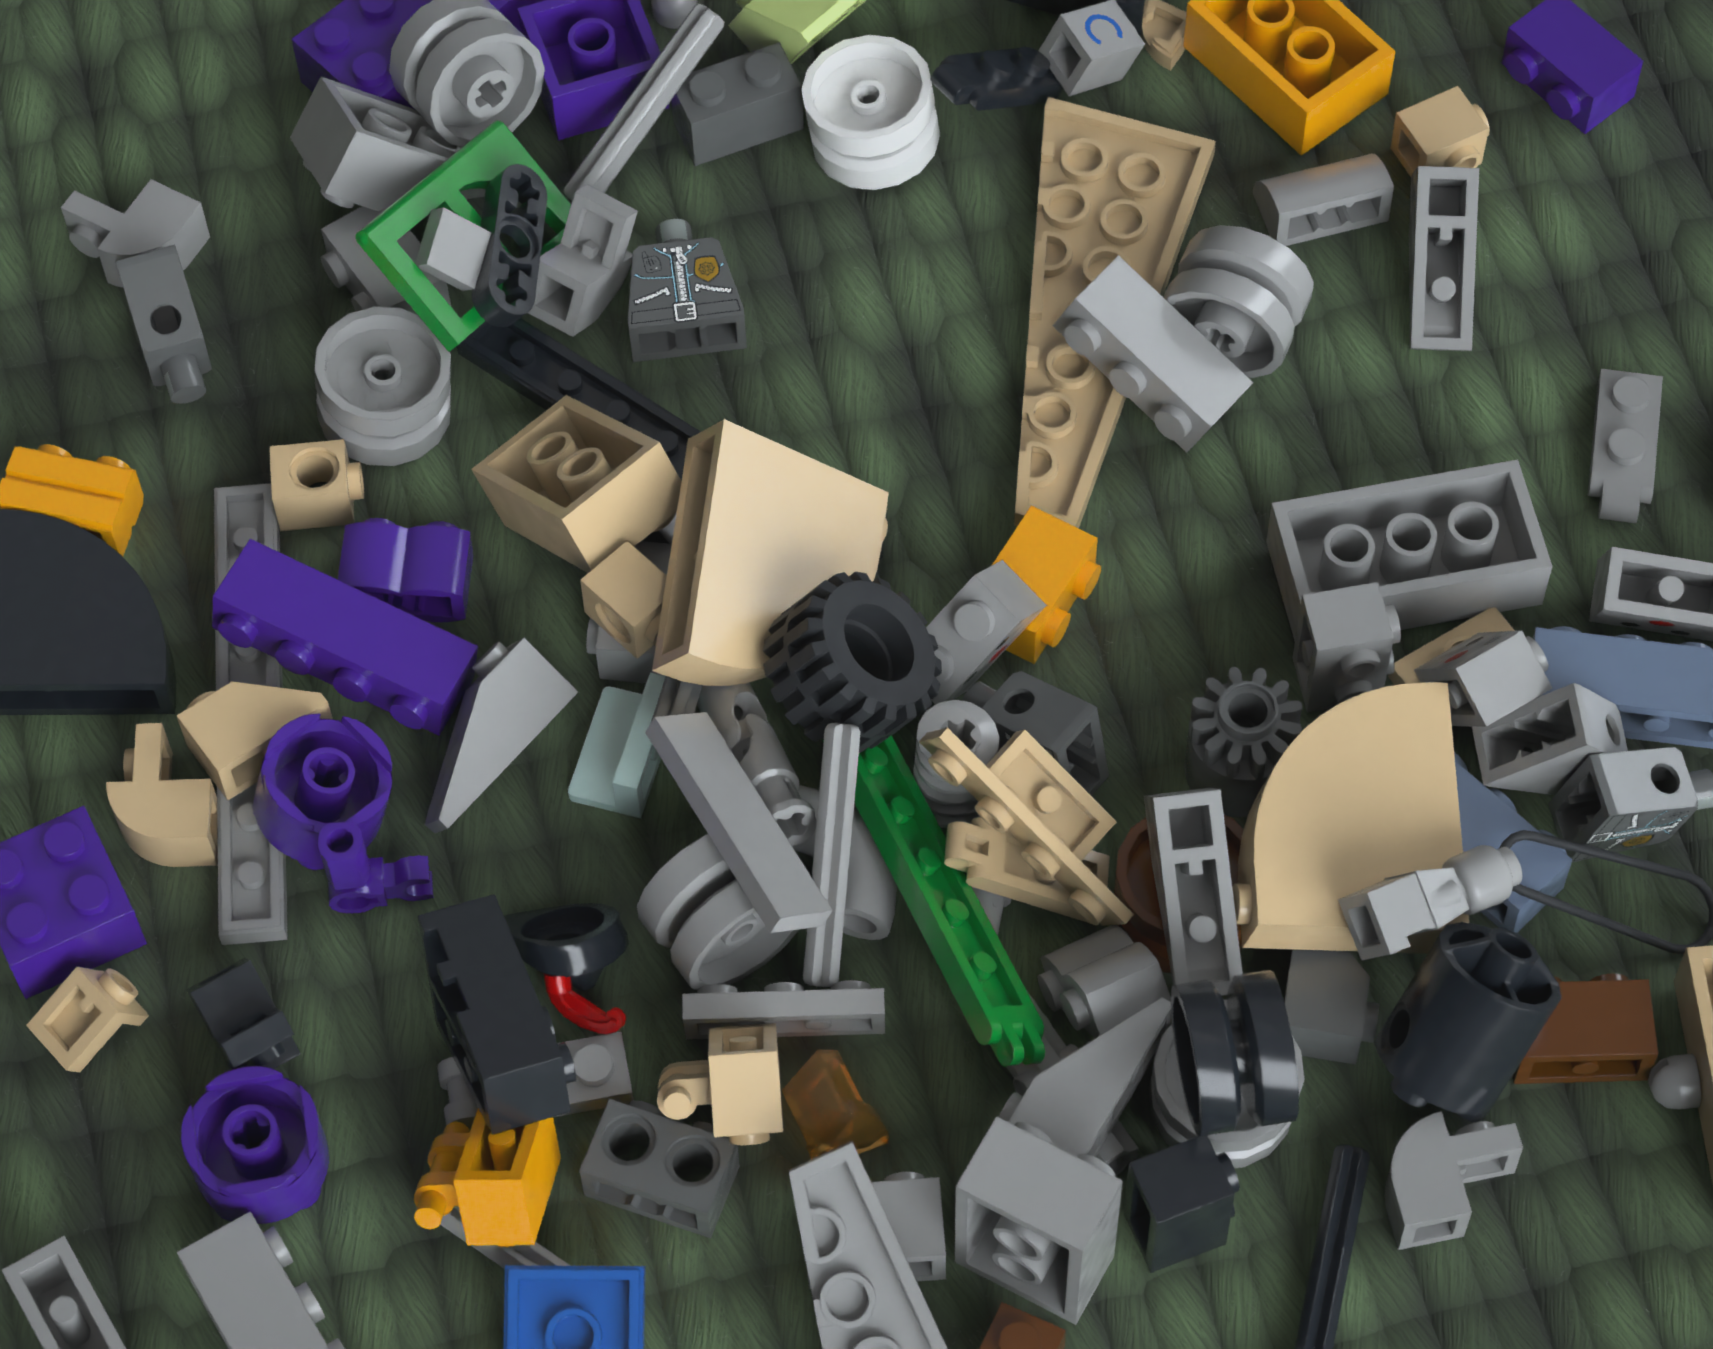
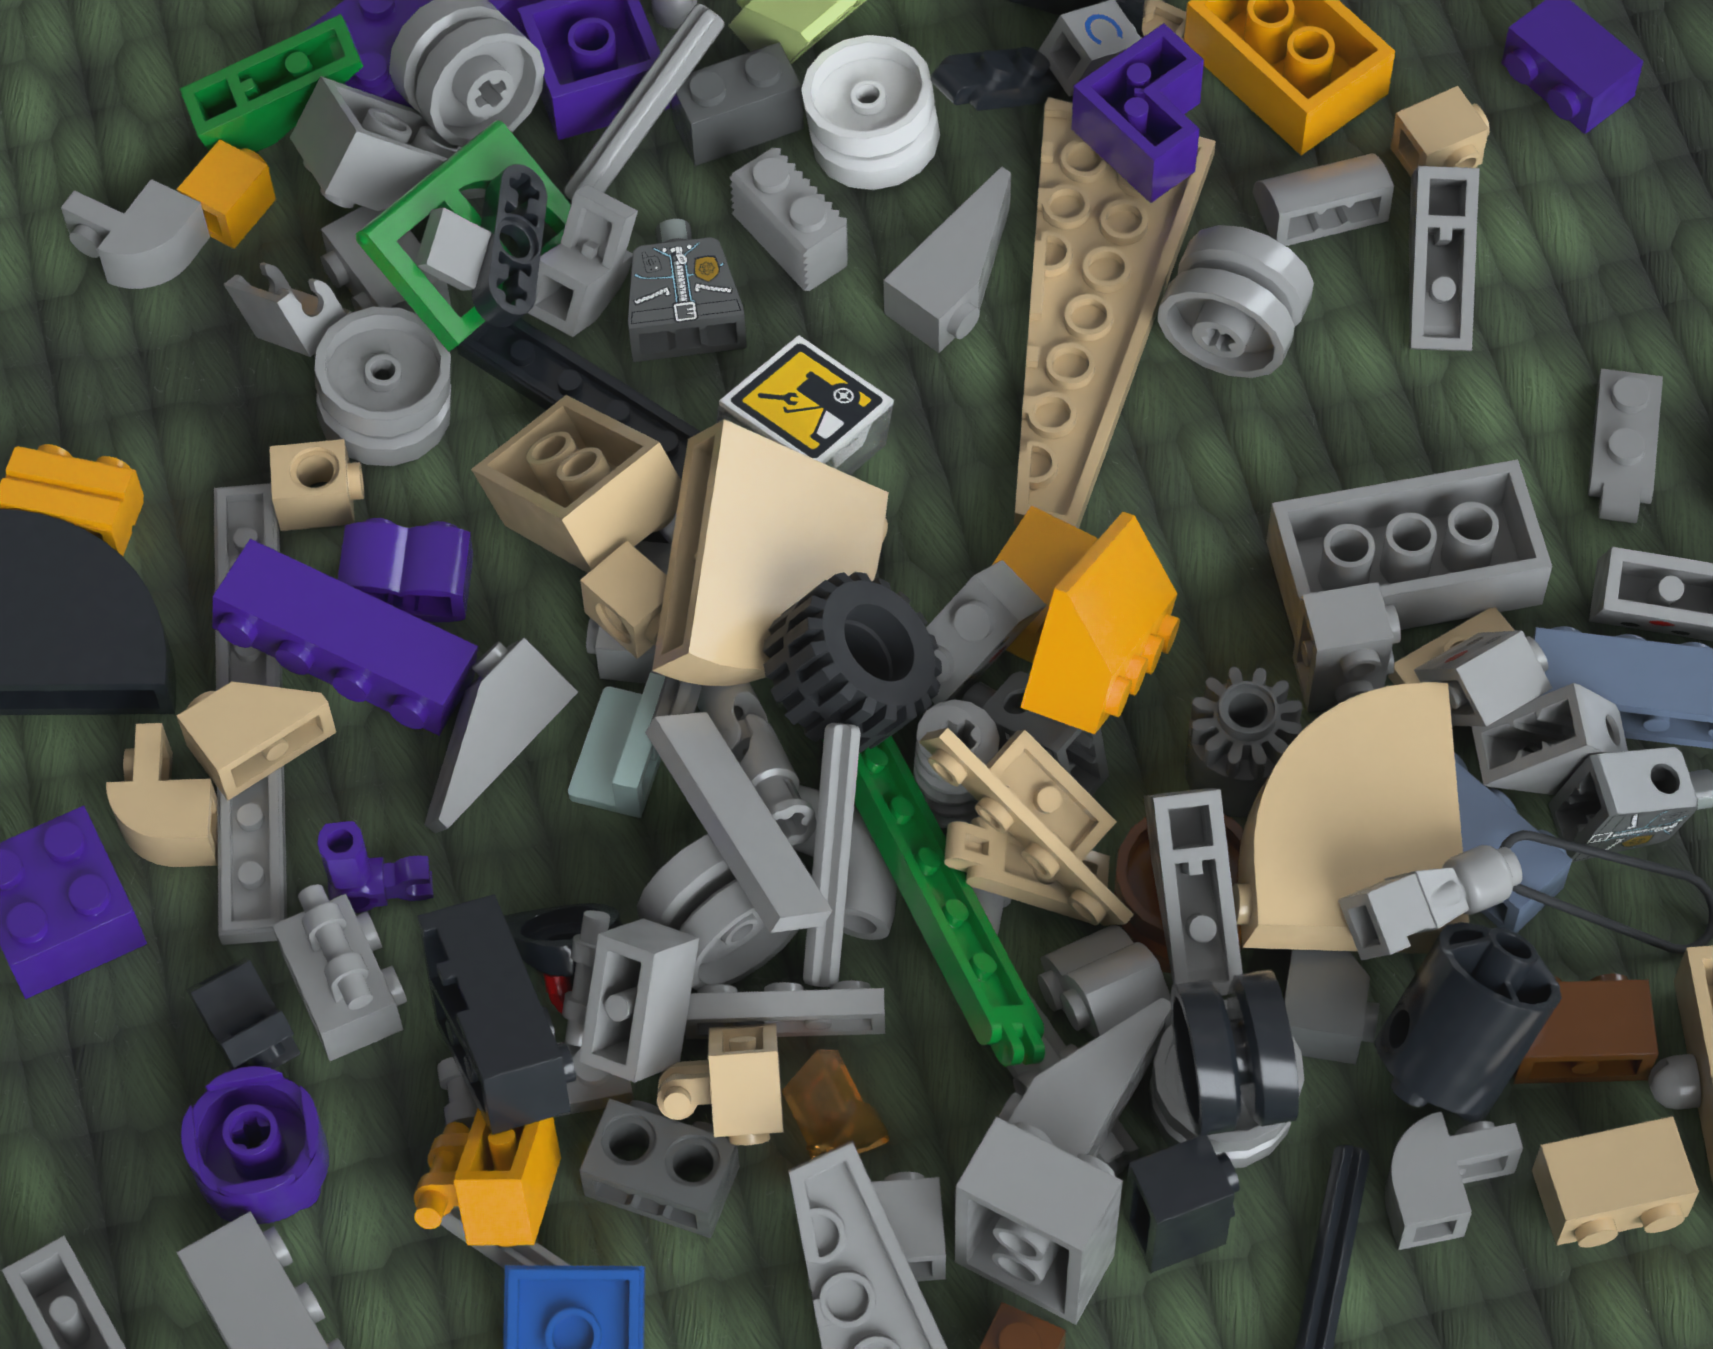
(86, 1015): tan bracket -> none
(166, 322): dark grey torso -> none
(232, 191): none -> light orange brick
(267, 92): none -> green slope
(285, 314): none -> light grey hinge
(320, 776): dark purple brick -> none
(338, 974): none -> light grey brick
(629, 995): none -> light grey brick
(790, 219): none -> light grey brick
(812, 407): none -> piece
(945, 278): none -> light grey slope
(1103, 630): none -> light orange slope
(1136, 112): none -> dark purple brick
(1152, 354): light grey brick -> none
(1615, 1182): none -> tan brick

